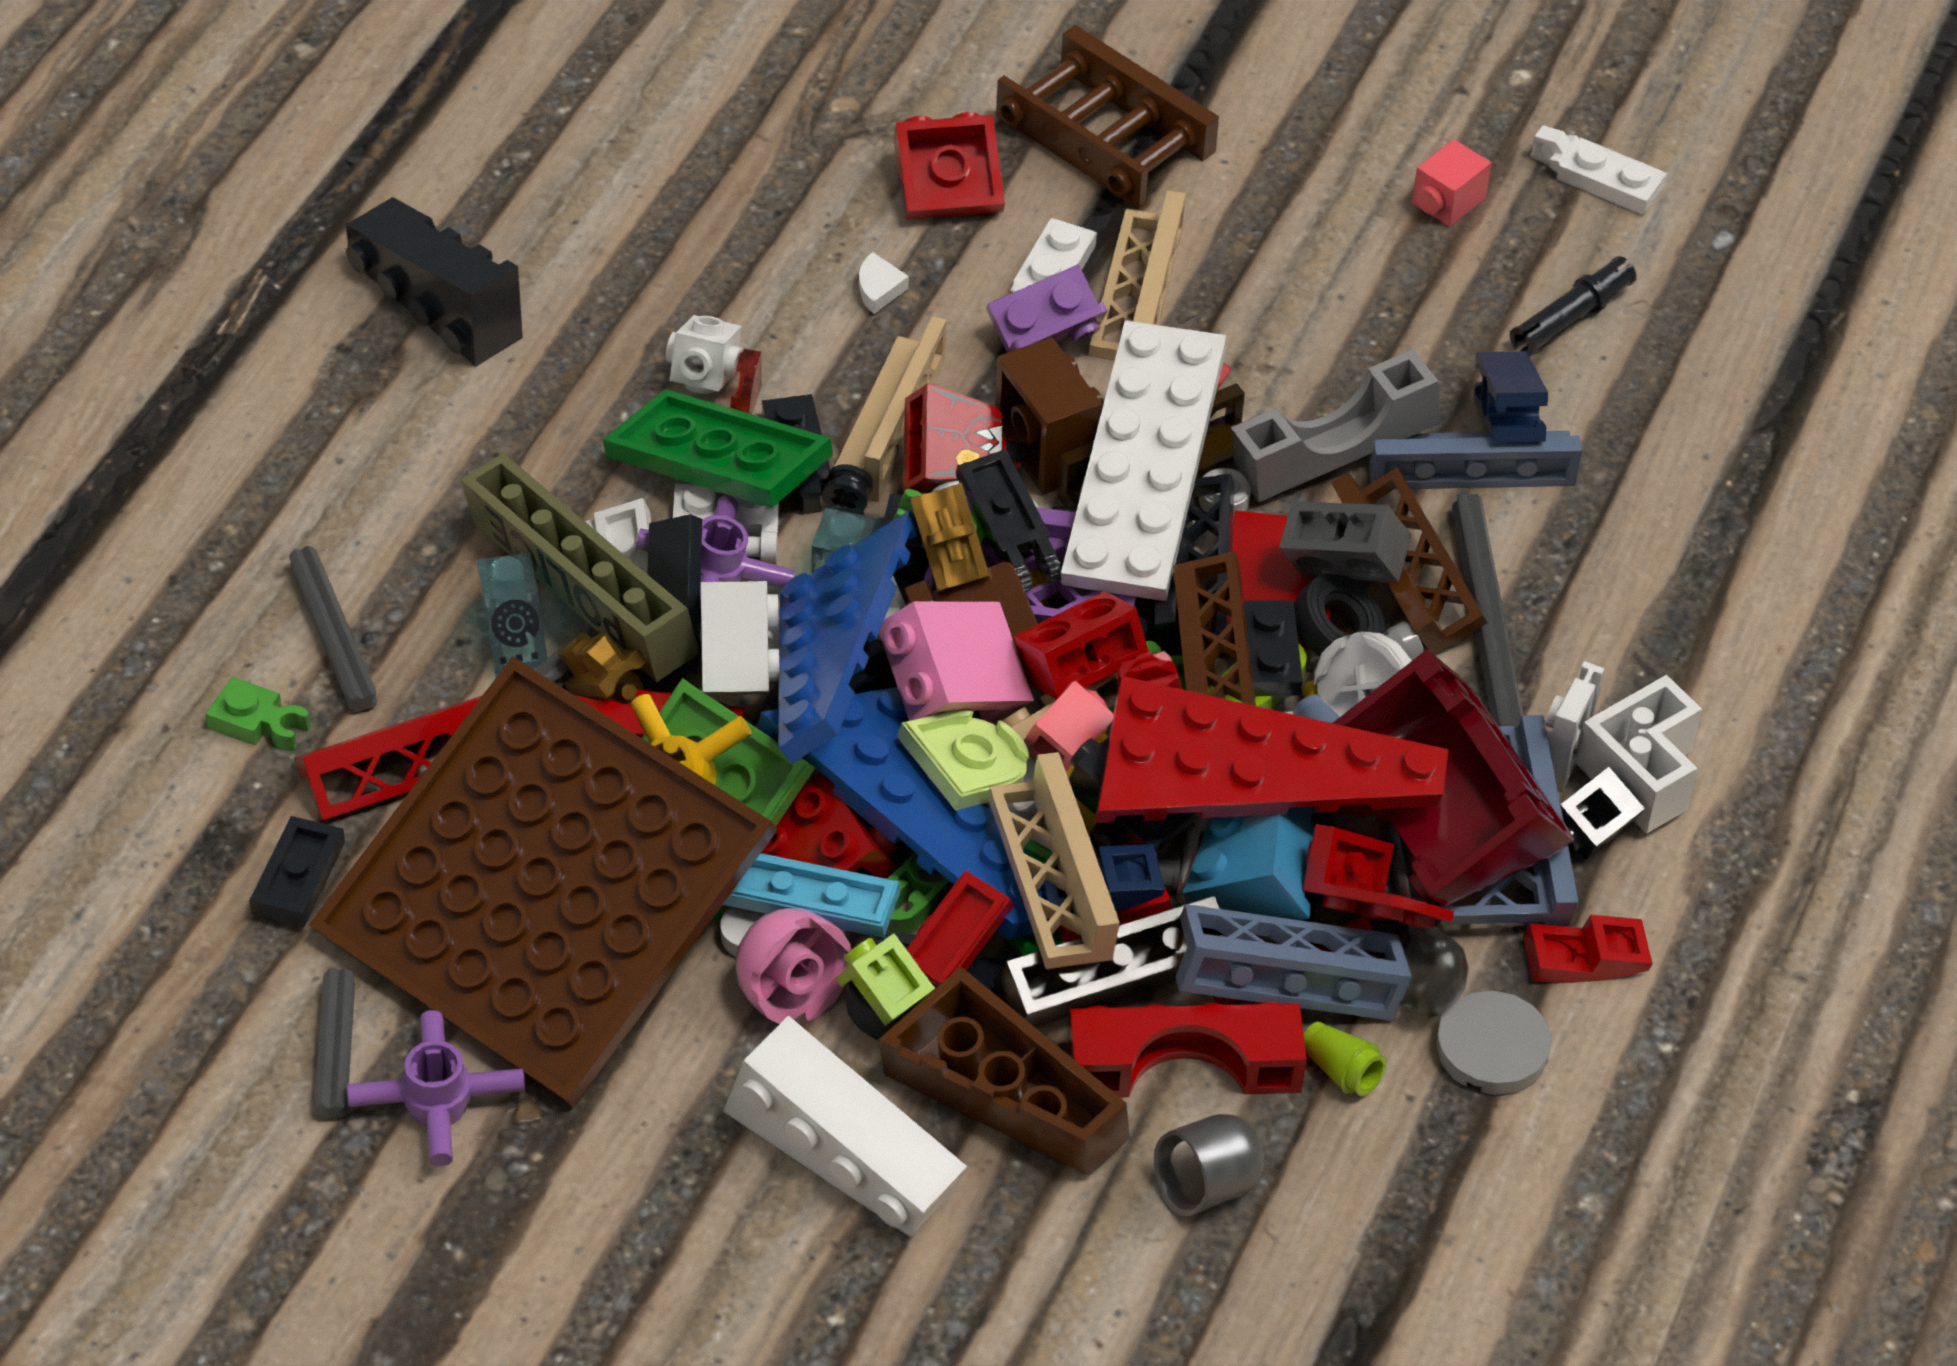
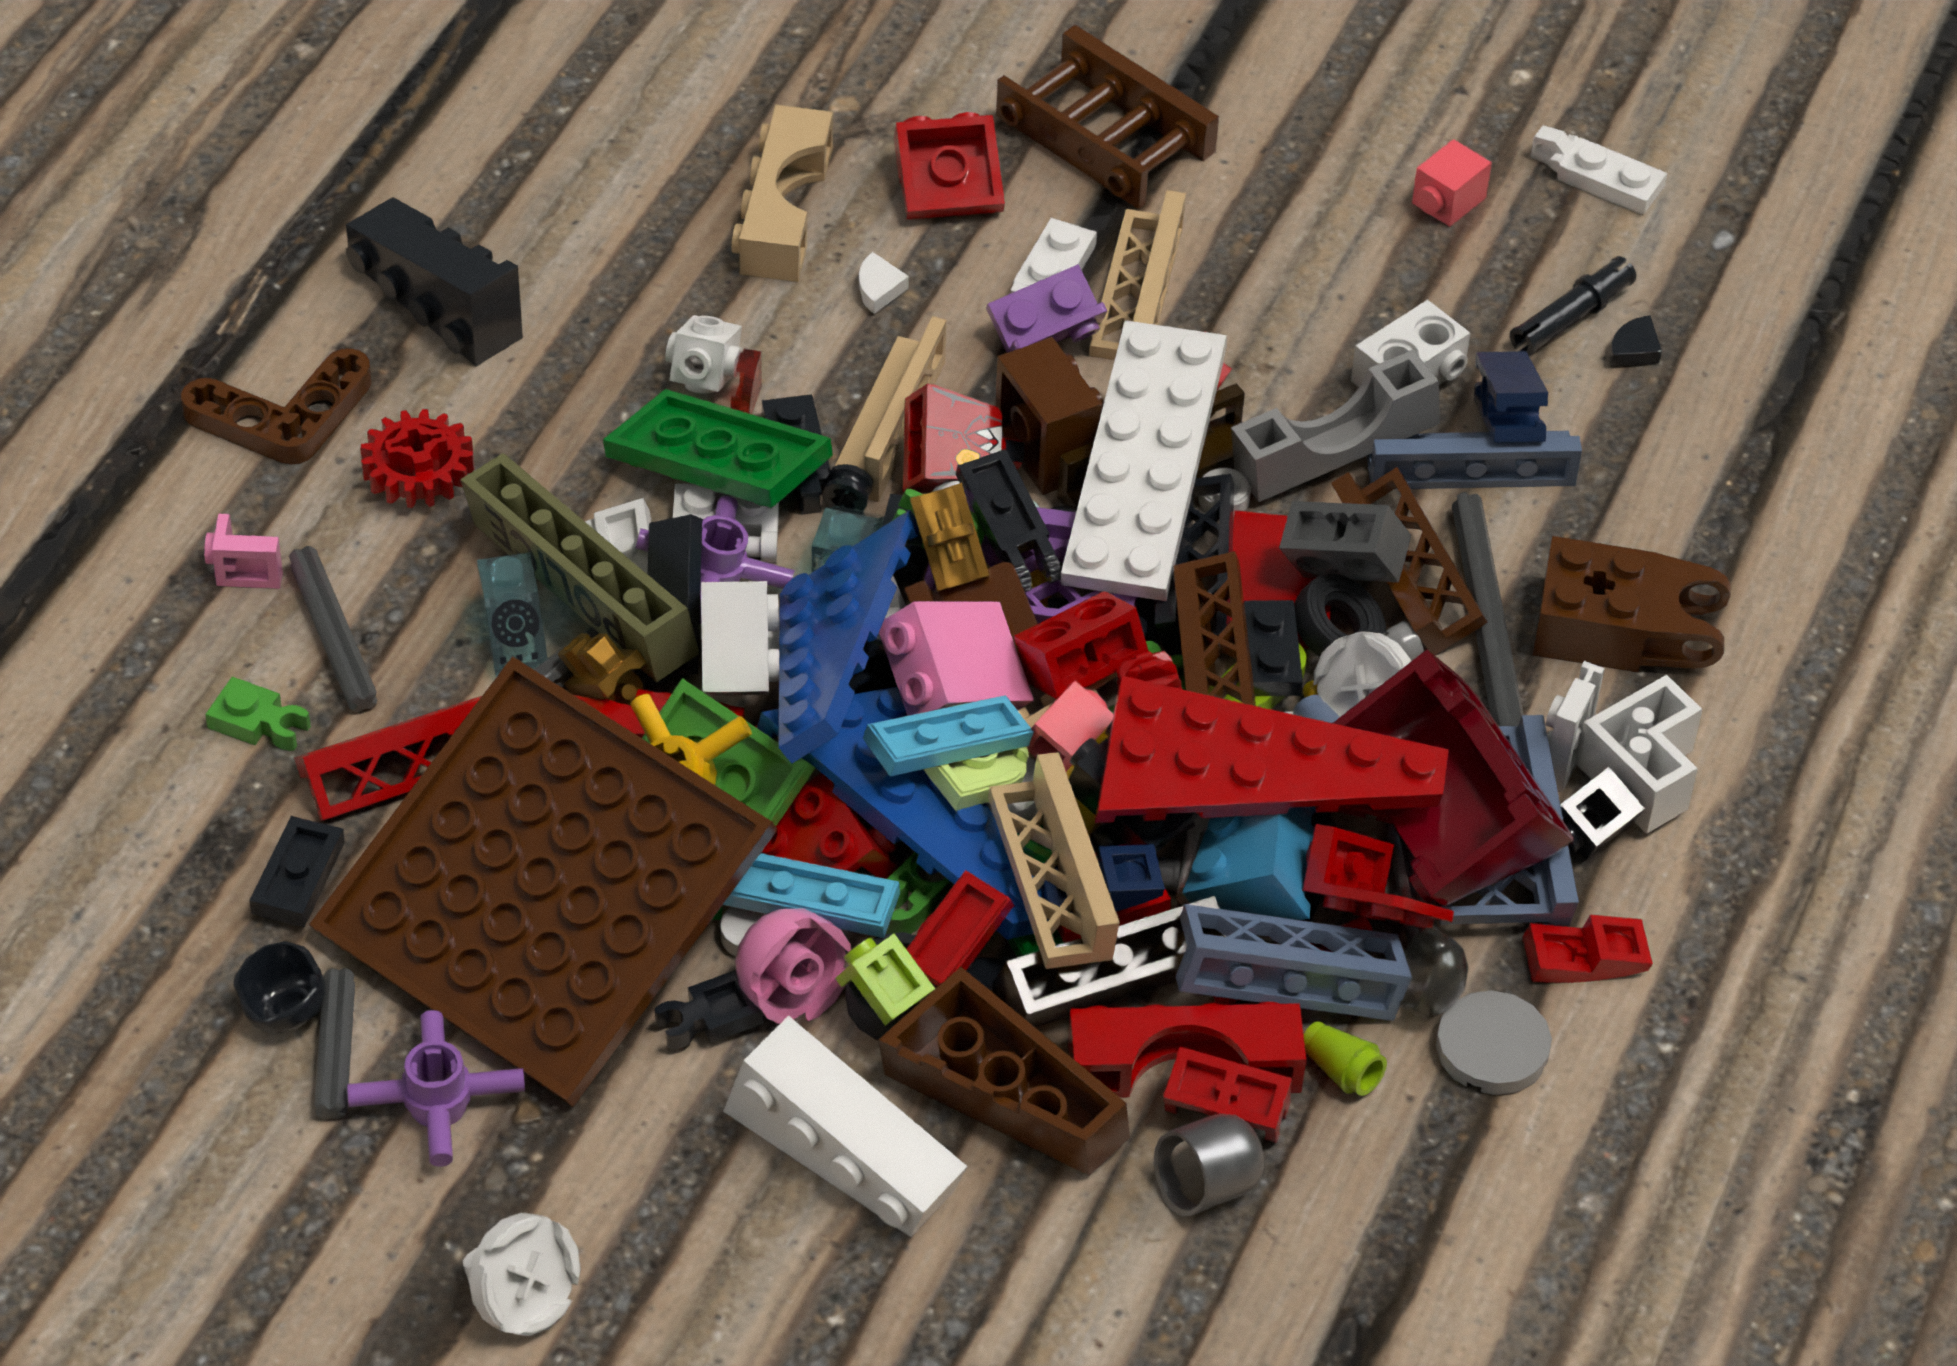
(243, 559): none -> bright pink bracket
(277, 421): none -> reddish brown beam
(280, 987): none -> black hair
(417, 458): none -> red gear
(523, 1273): none -> white tile
(713, 1007): none -> black plate
(774, 232): none -> tan arch
(947, 735): none -> medium azure tile
(1227, 1087): none -> red hinge
(1428, 331): none -> white brick
(1626, 607): none -> reddish brown brick
(1635, 344): none -> black tile

